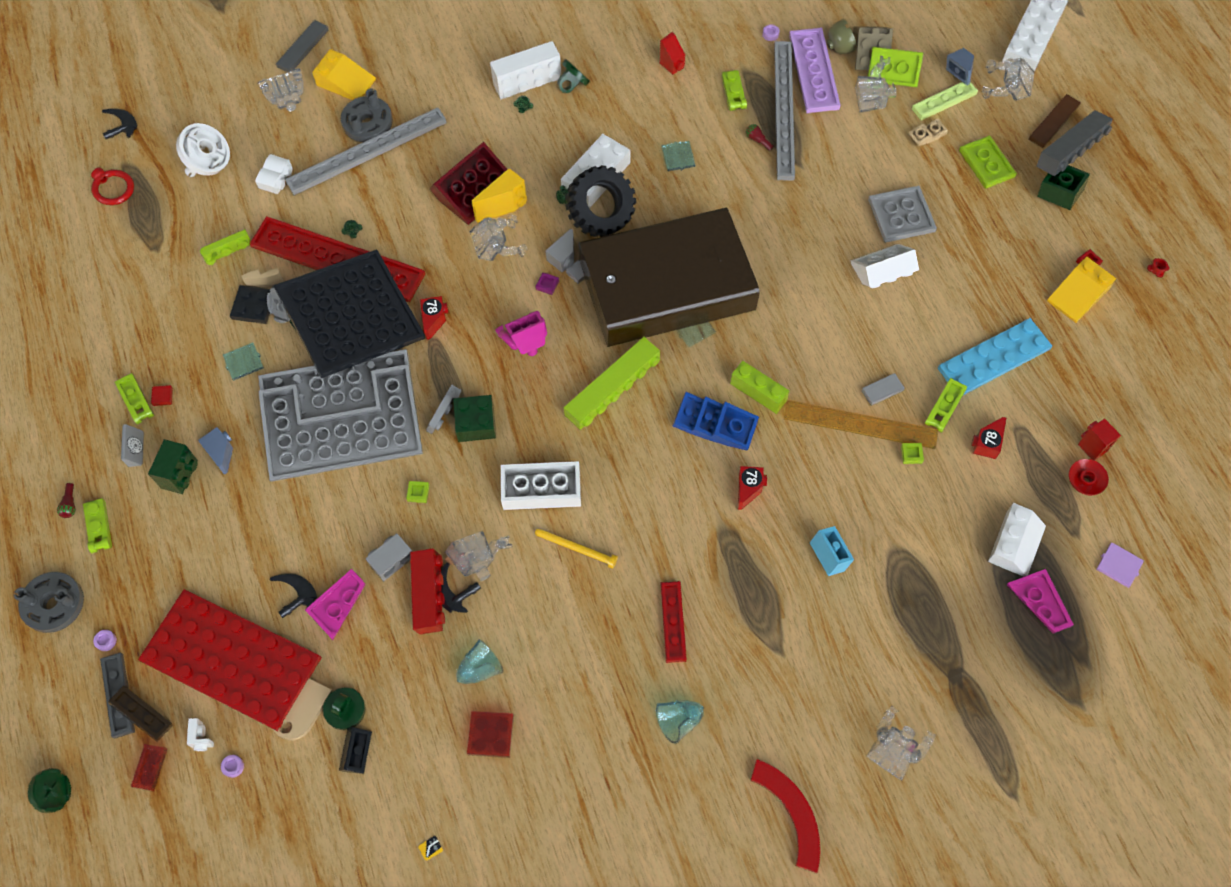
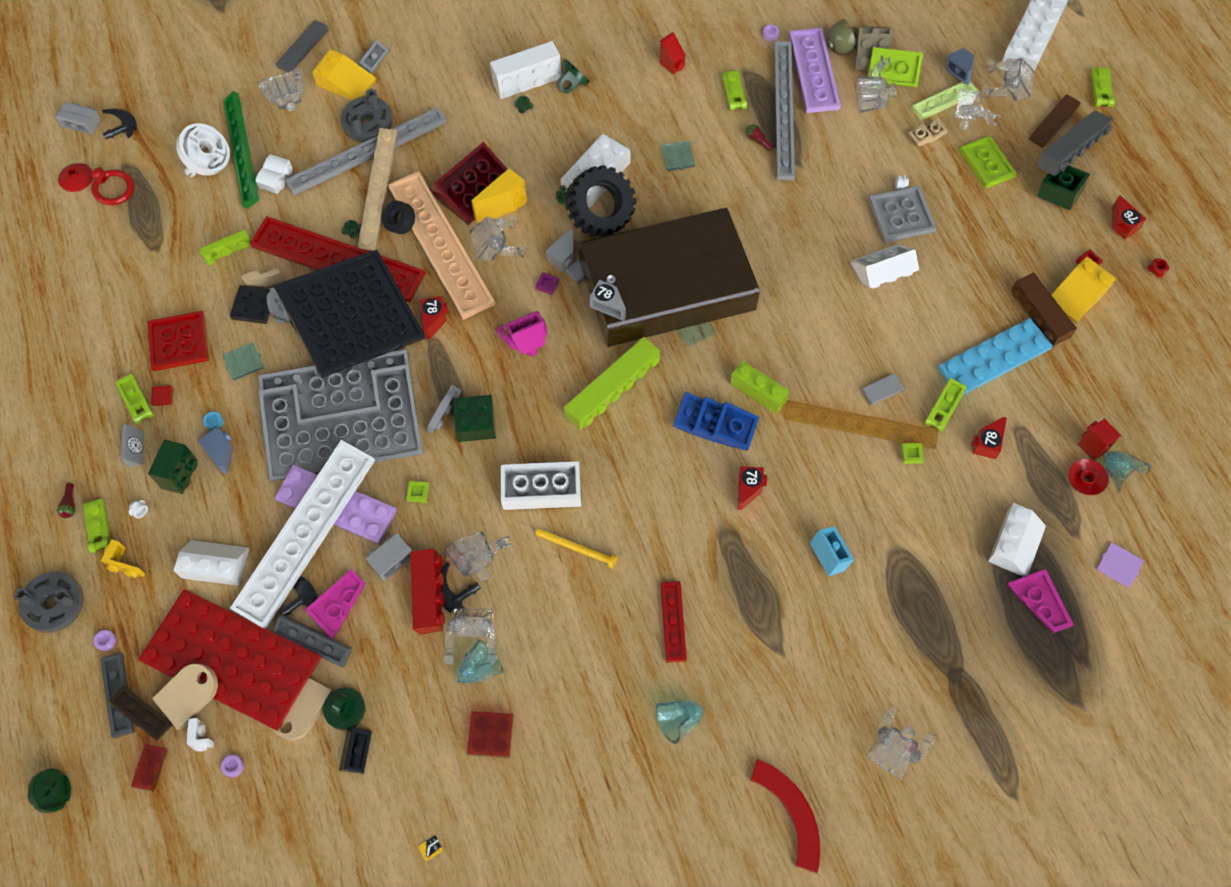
(75, 177): none -> red dish
(78, 118): none -> light grey brick
(112, 556): none -> yellow bracket
(138, 509): none -> white plate
(177, 341): none -> red plate
(187, 694): none -> tan tile
(211, 562): none -> white slope
(213, 420): none -> medium azure tile
(240, 150): none -> green plate
(302, 534): none -> white plate
(312, 640): none -> dark grey tile
(360, 516): none -> lavender plate
(373, 57): none -> light grey slope
(377, 189): none -> tan plate
(406, 219): none -> black tyre
(443, 247): none -> light nougat plate
(471, 623): none -> clear torso
(608, 300): none -> light grey slope
(901, 182): none -> white plate
(969, 109): none -> clear torso
(1043, 309): none -> reddish brown brick
(1102, 87): none -> lime plate
(1121, 465): none -> clear light blue helmet
(1126, 218): none -> red slope

